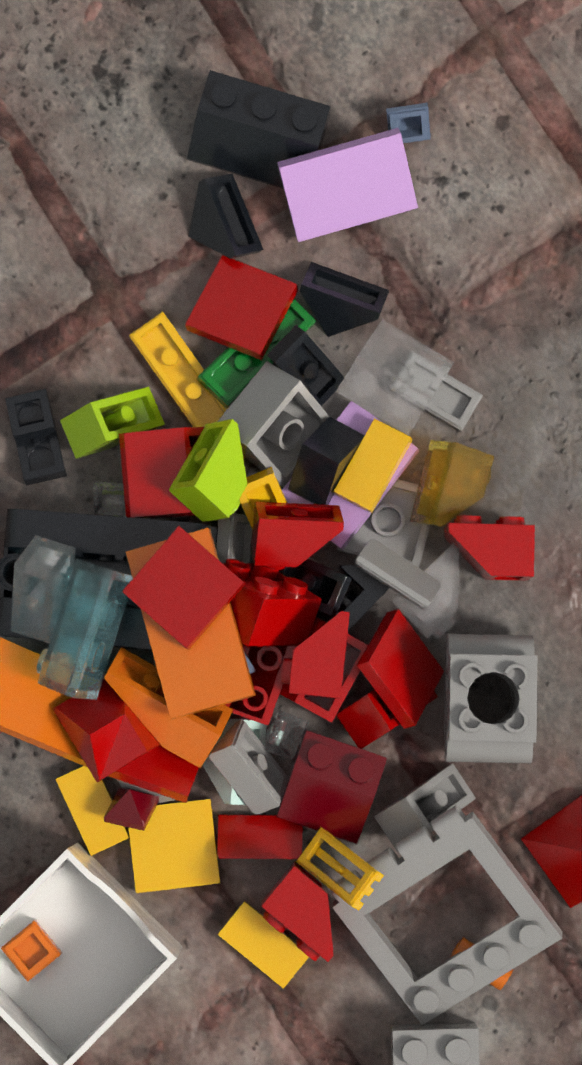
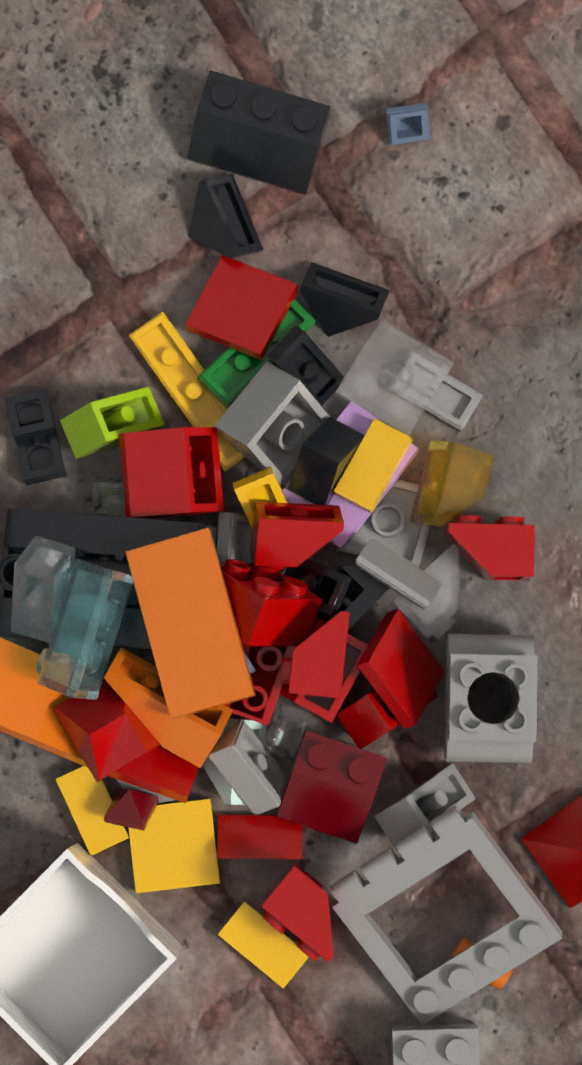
(31, 950): orange tile -> none
(183, 587): red tile -> none
(213, 473): lime slope -> none
(347, 184): lavender tile -> none
(362, 885): yellow tile -> none

